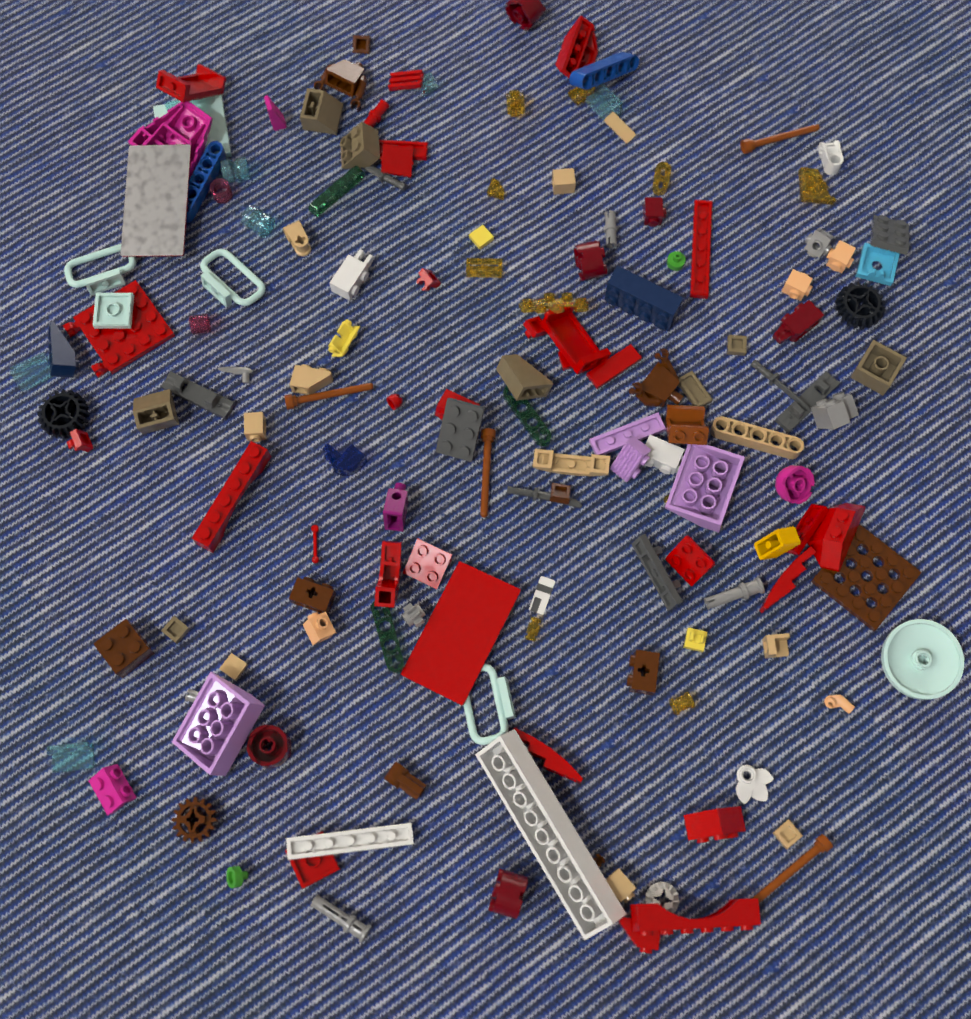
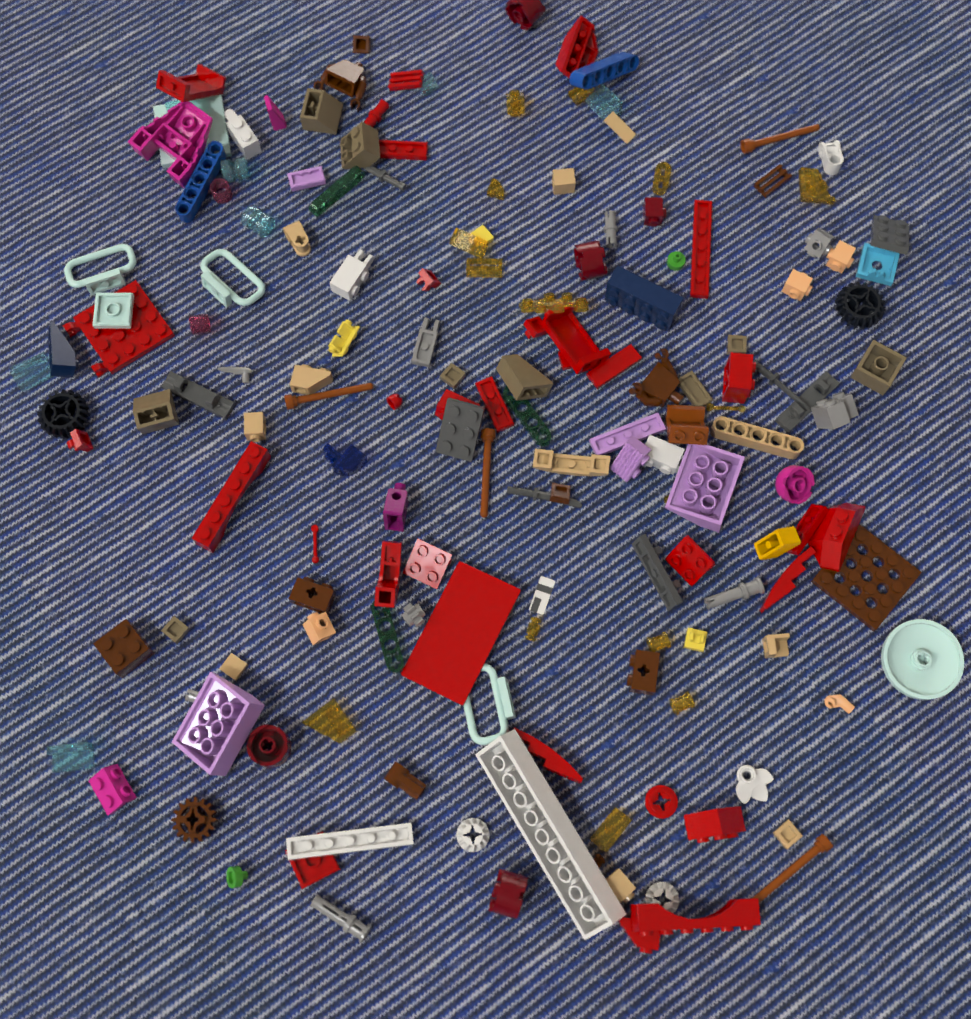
(156, 200): flat silver piece -> none
(242, 134): none -> white hinge
(306, 178): none -> lavender plate
(331, 722): none -> clear yellow wing
(396, 160): red piece -> none
(425, 344): none -> light grey hinge
(452, 375): none -> dark tan plate
(469, 243): none -> clear yellow slope
(480, 841): none -> white gear
(494, 404): none -> red tile
(610, 830): none -> clear yellow slope
(658, 642): none -> clear yellow bush
(665, 793): none -> red gear
(710, 407): none -> clear yellow hinge
(738, 378): none -> red brick
(787, 177): none -> reddish brown tile
(799, 323): dark red hinge -> none

